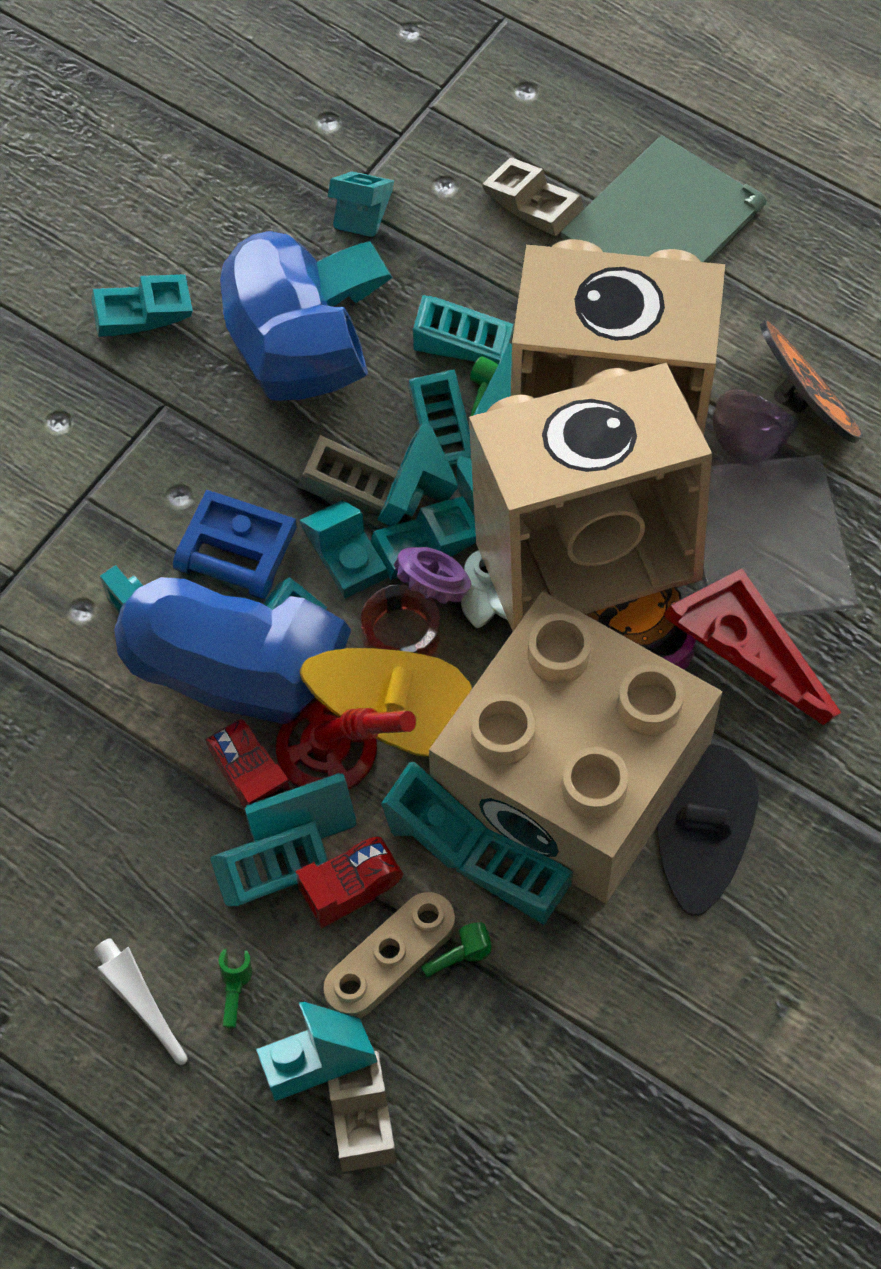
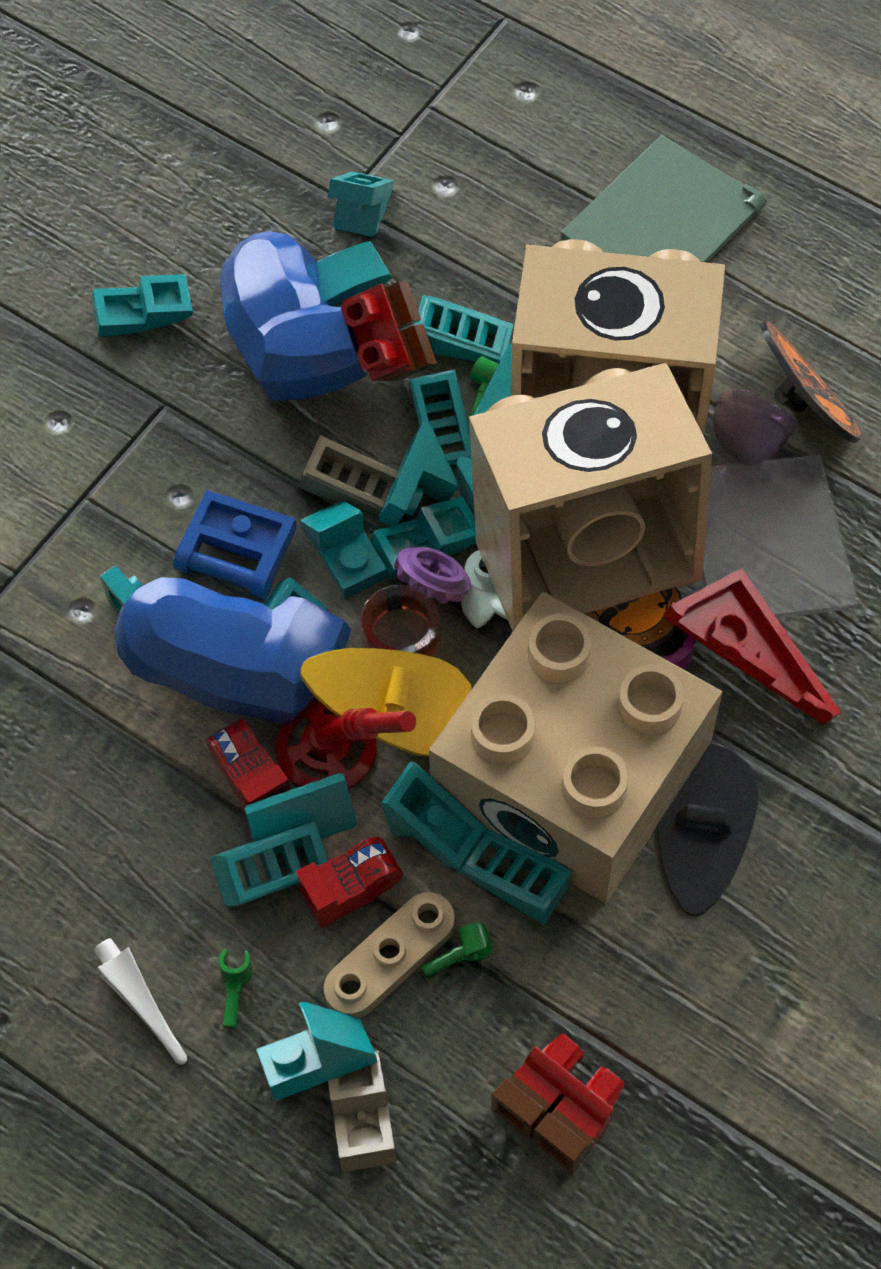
(377, 322): none -> red hips
(527, 195): dark tan slope -> none
(555, 1105): none -> hips

